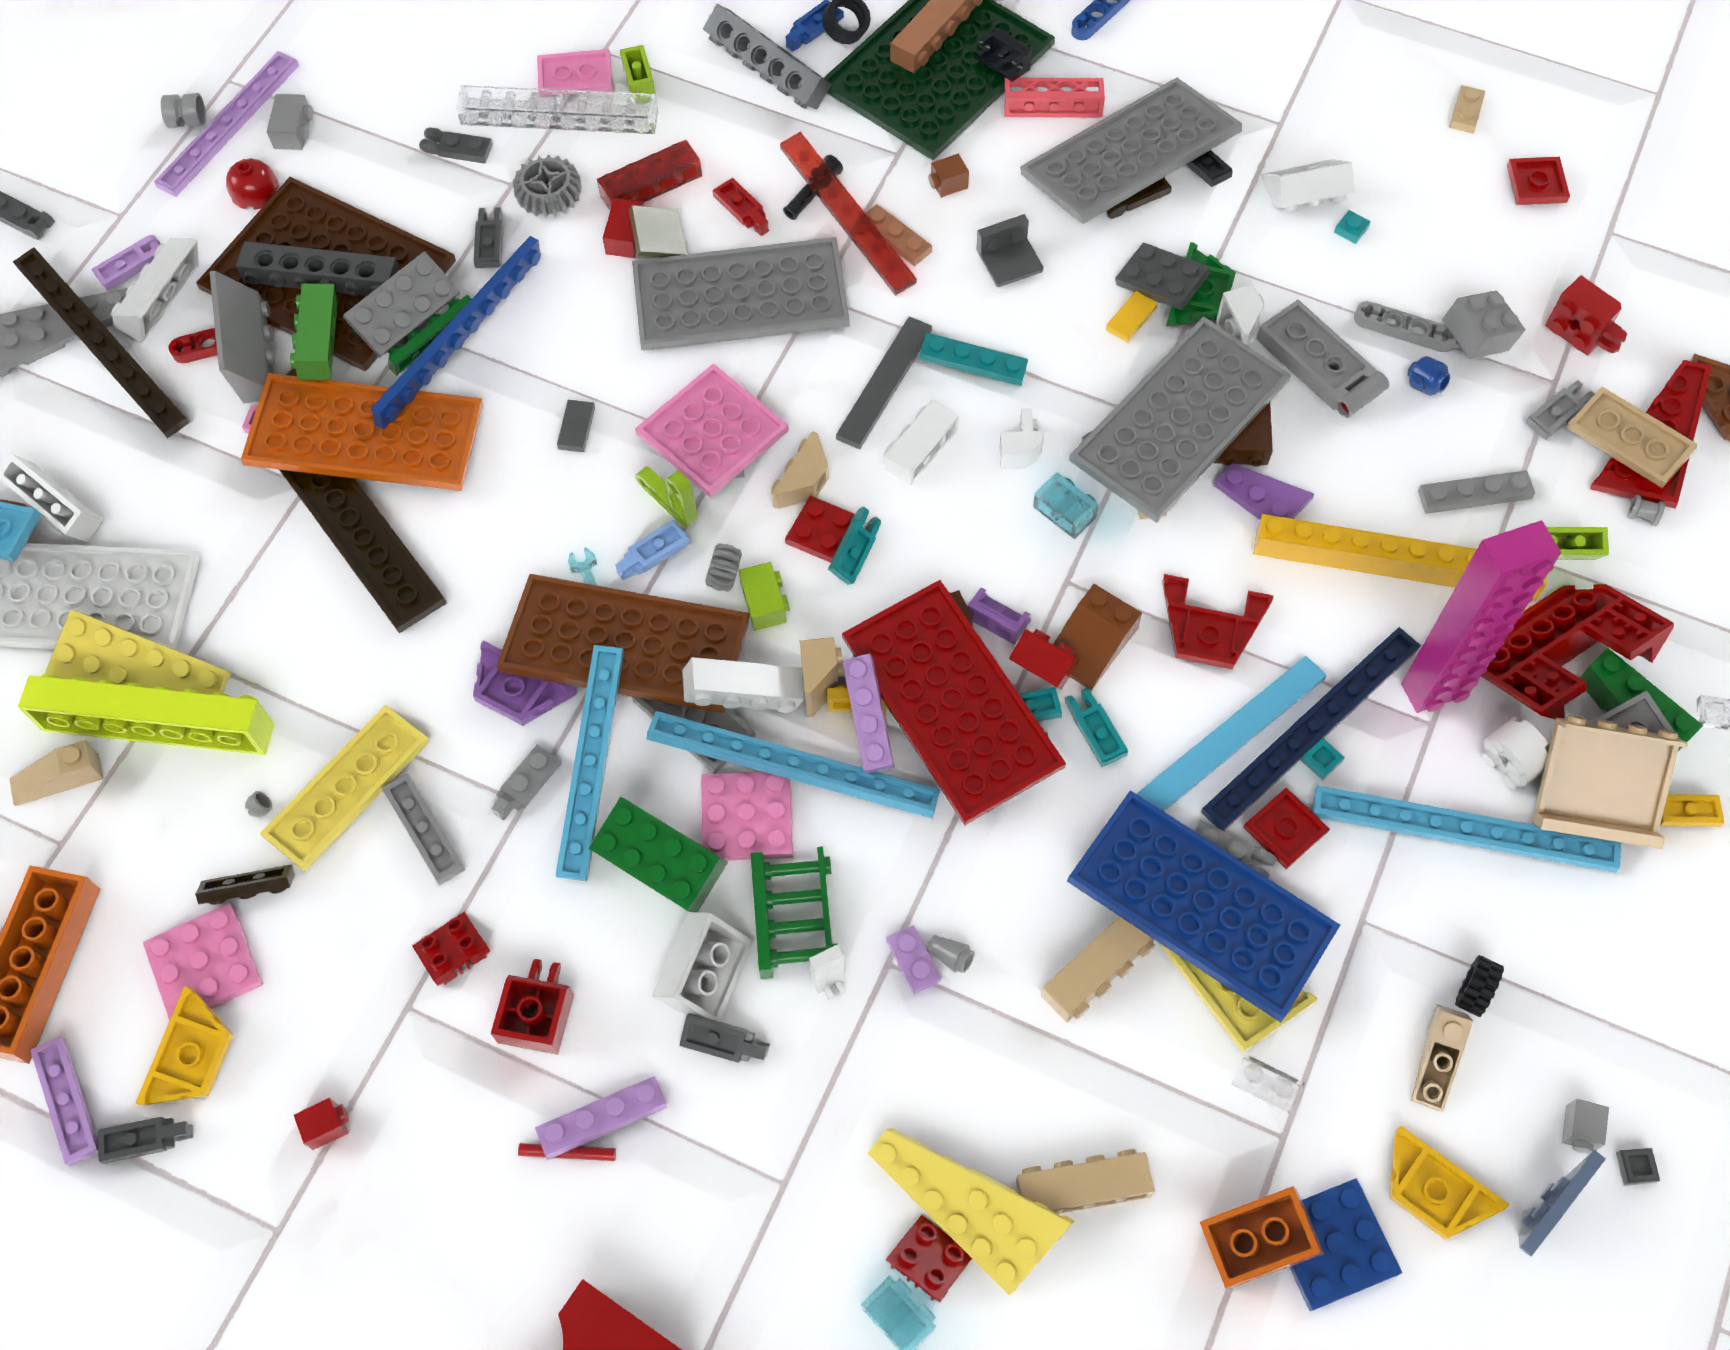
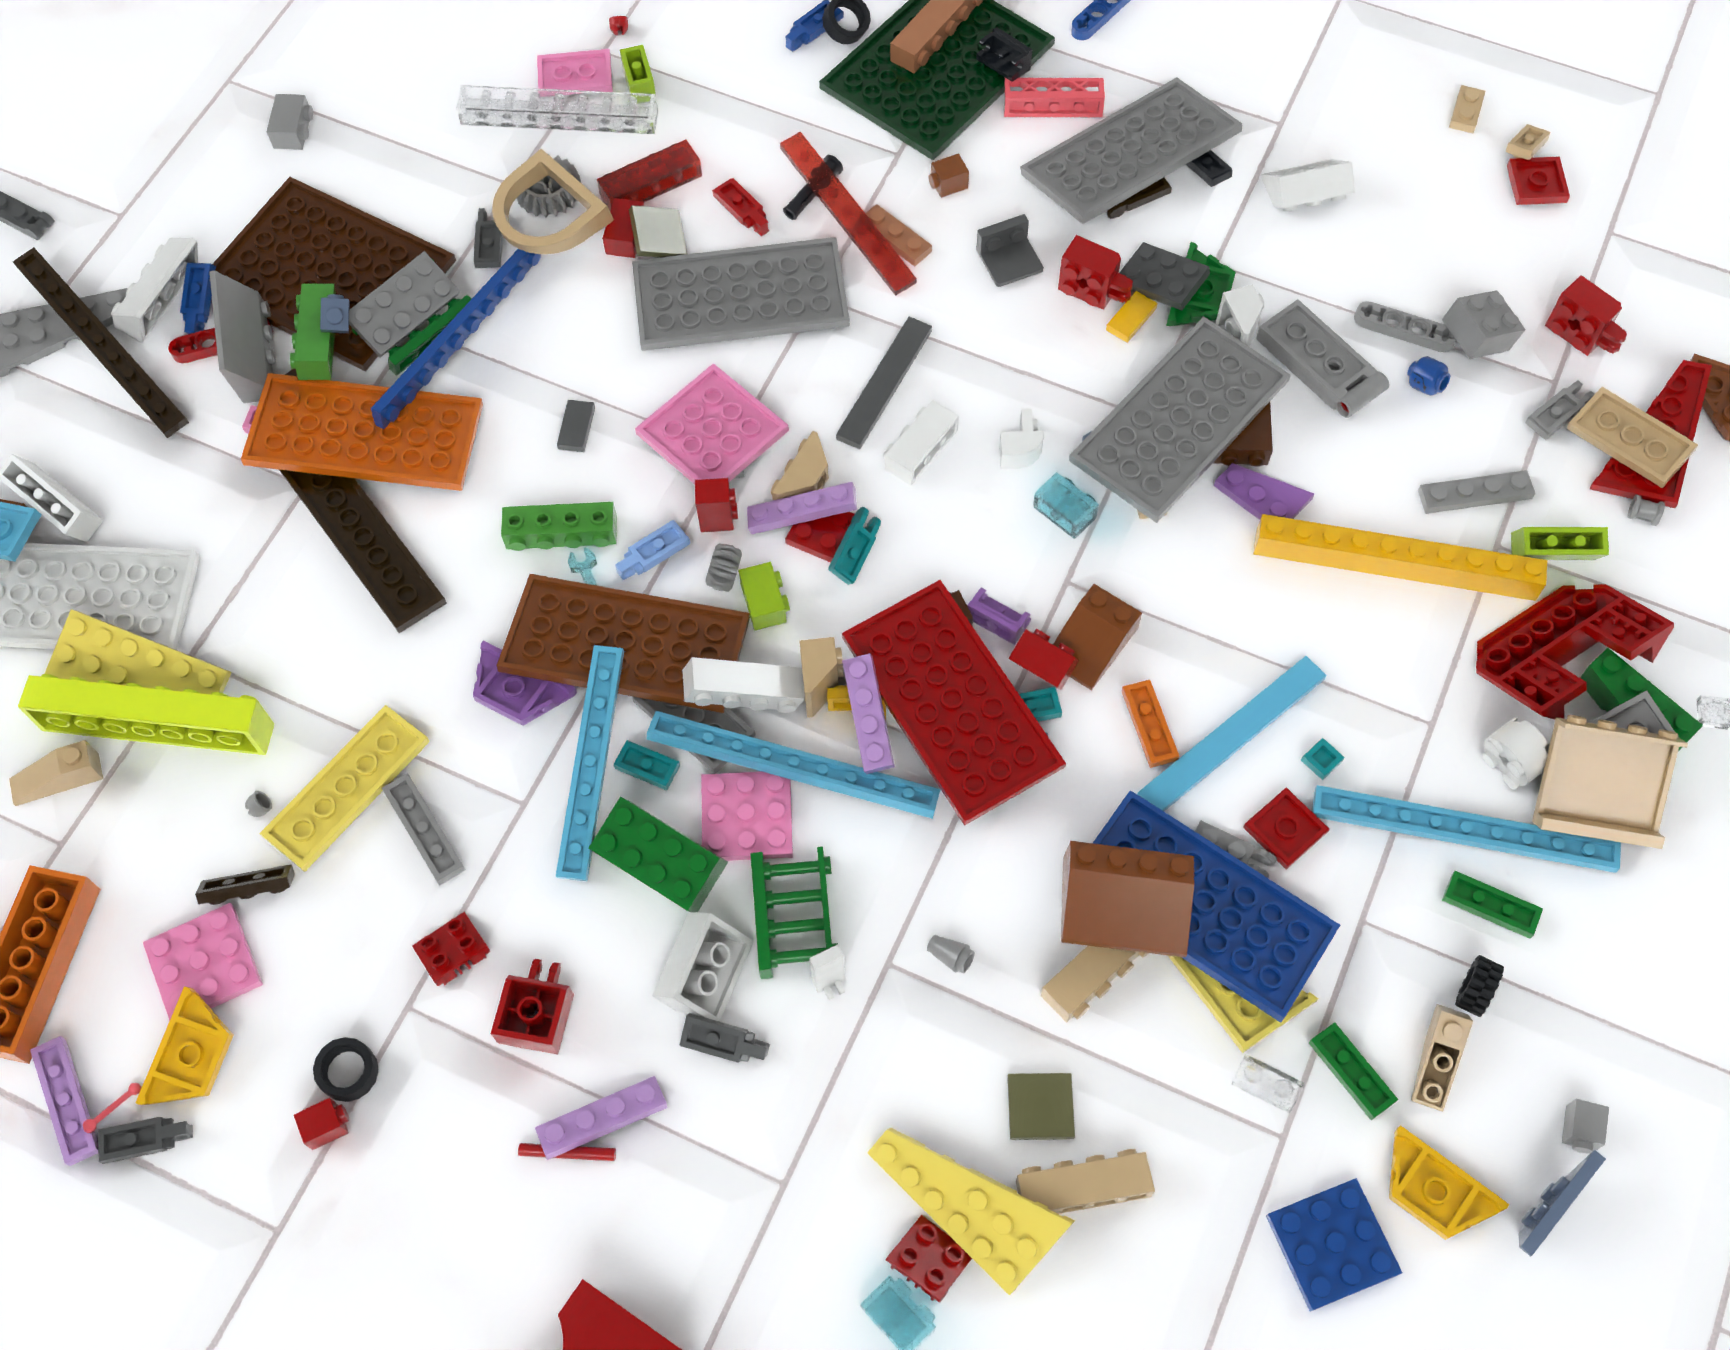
(91, 1124): none -> coral hinge
(126, 262): lavender plate -> none
(178, 111): light grey wheel -> none
(196, 296): none -> blue hinge
(226, 124): lavender tile -> none
(251, 183): red cylinder -> none
(295, 266): dark grey brick -> none
(331, 1051): none -> black tyre
(334, 314): none -> sand blue bracket
(456, 145): dark grey hinge -> none
(525, 781): light grey hinge -> none
(527, 175): none -> tan window
(559, 525): none -> bright green brick
(618, 23): none -> red hinge
(646, 765): none -> teal plate
(673, 494): lime beam -> none
(715, 504): none -> red brick
(801, 508): none -> lavender plate
(813, 85): brick -> none
(913, 959): lavender plate -> none
(973, 359): teal plate -> none
(1040, 1106): none -> olive tile
(1093, 274): none -> red hinge
(1097, 729): teal hinge -> none
(1127, 898): none -> dark orange slope
(1150, 723): none -> orange plate
(1209, 634): red wing -> none
(1261, 1237): orange brick -> none
(1309, 729): dark blue plate -> none
(1352, 226): teal plate -> none
(1353, 1071): none -> green plate
(1480, 615): dark pink brick -> none
(1492, 904): none -> green plate
(1528, 142): none -> tan plate
(1638, 1166): dark grey tile -> none
(1692, 811): yellow plate -> none

